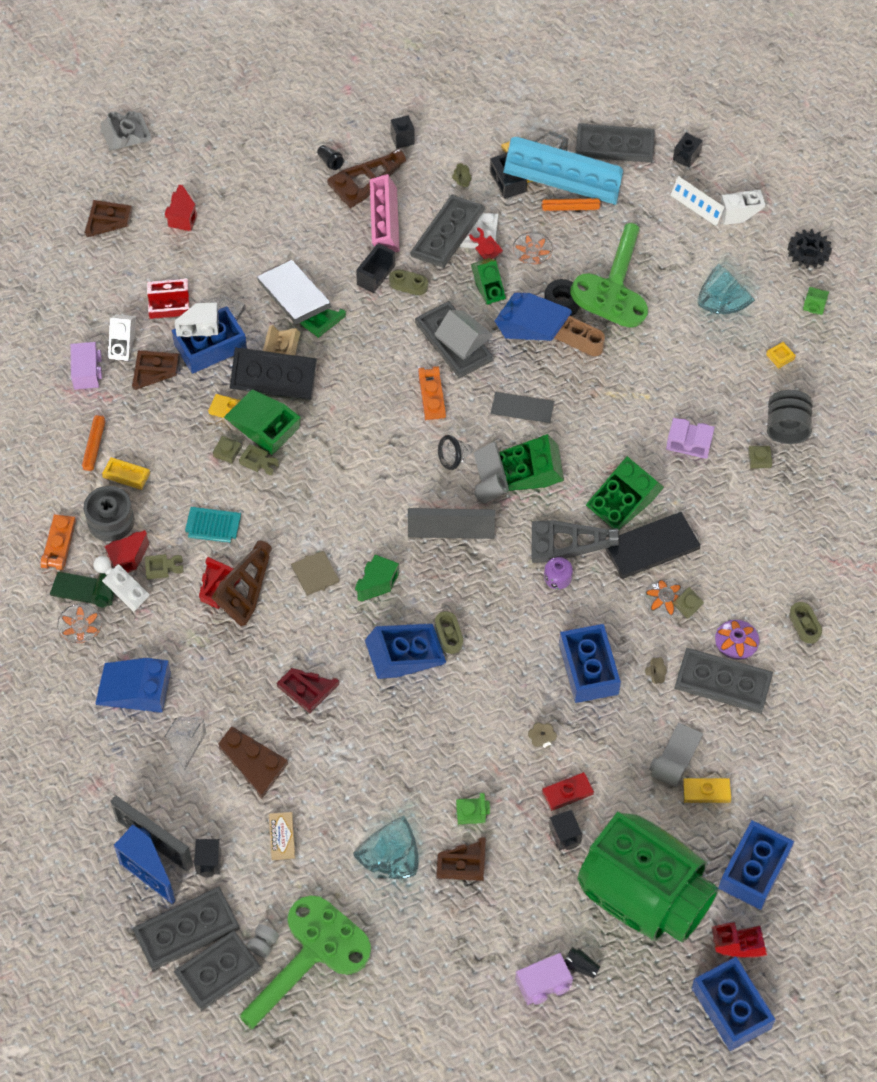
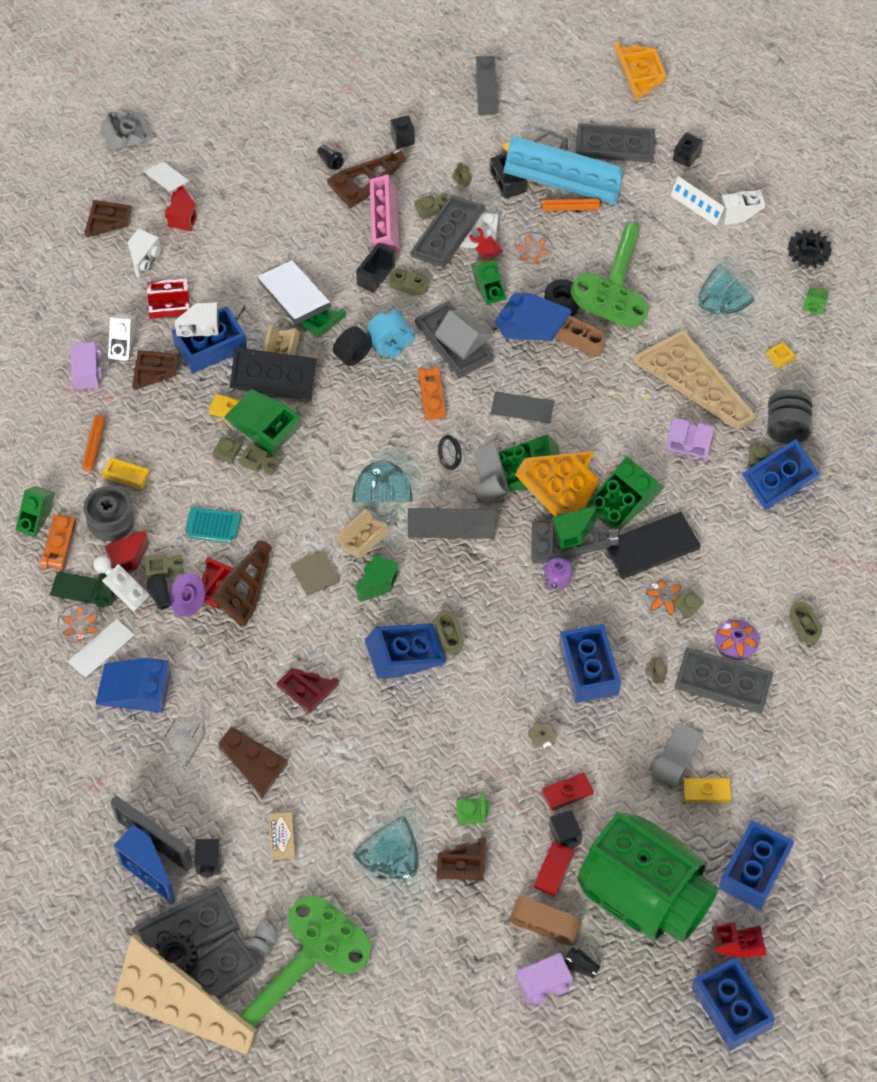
(34, 510): none -> green slope
(100, 648): none -> white sticker
(143, 250): none -> white slope
(158, 590): none -> black cone
(166, 176): none -> white sticker
(172, 996): none -> tan wing
(183, 944): none -> black tyre
(187, 594): none -> medium lavender dish
(352, 346): none -> black tyre
(362, 534): none -> tan bracket
(382, 483): none -> clear light blue brick
(390, 333): none -> medium azure brick
(429, 206): none -> olive plate
(486, 85): none -> dark grey slope
(545, 920): none -> medium nougat beam
(554, 869): none -> red slope
(559, 481): none -> light orange wing
(574, 527): none -> green slope
(641, 68): none -> light orange wing
(691, 373): none -> tan wing
(781, 474): none -> blue slope

